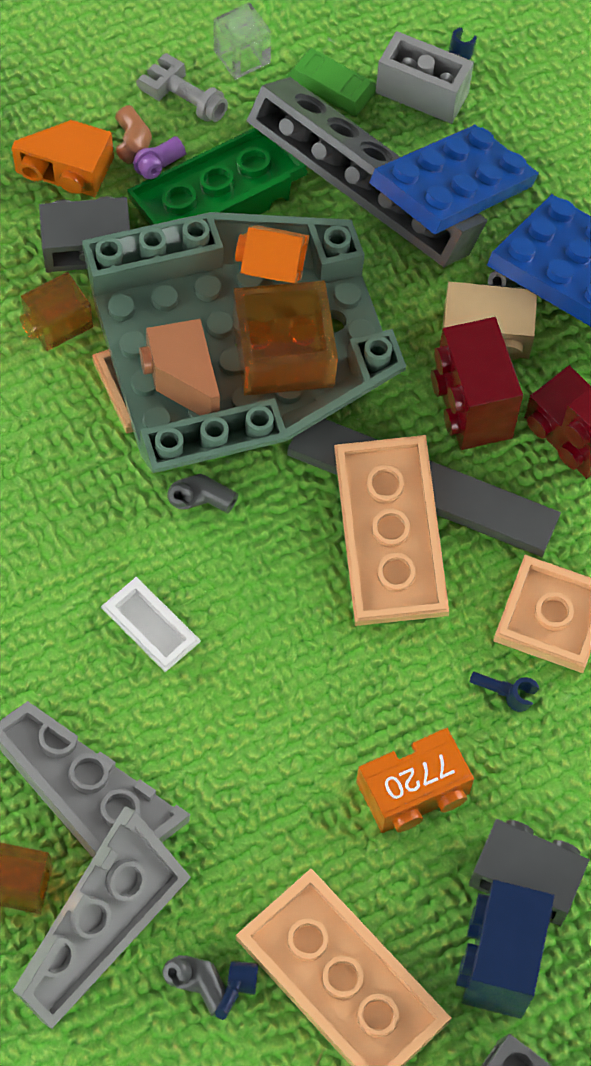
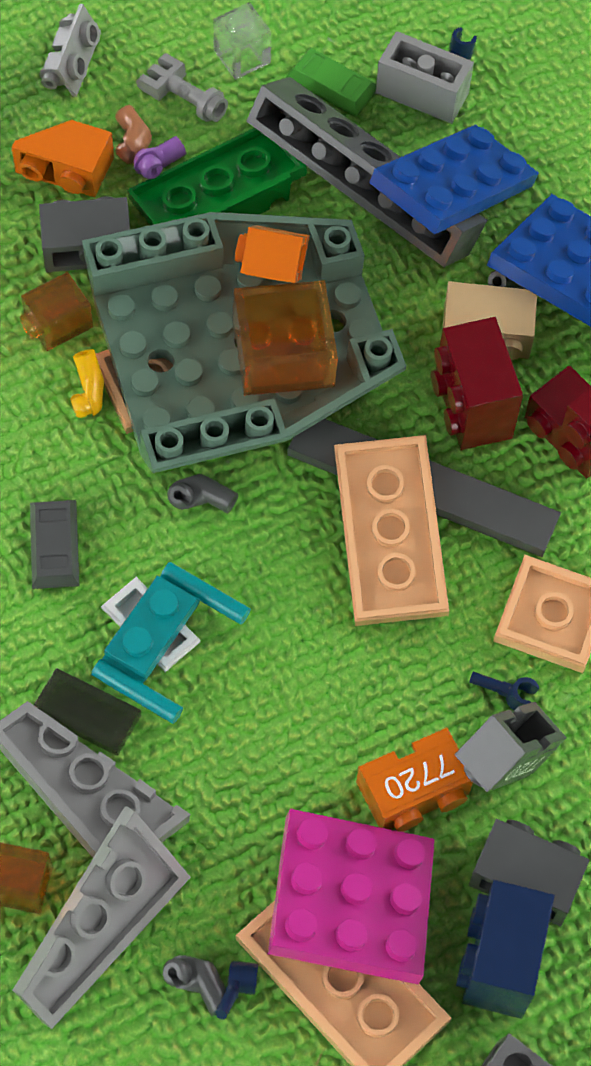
(54, 544): none -> dark grey tile
(76, 41): none -> light grey hinge
(88, 711): none -> clear smoke tile
(92, 383): none -> yellow arm
(151, 631): none -> teal plate
(181, 365): nougat slope -> none
(352, 897): none -> dark pink plate
(509, 746): none -> brick

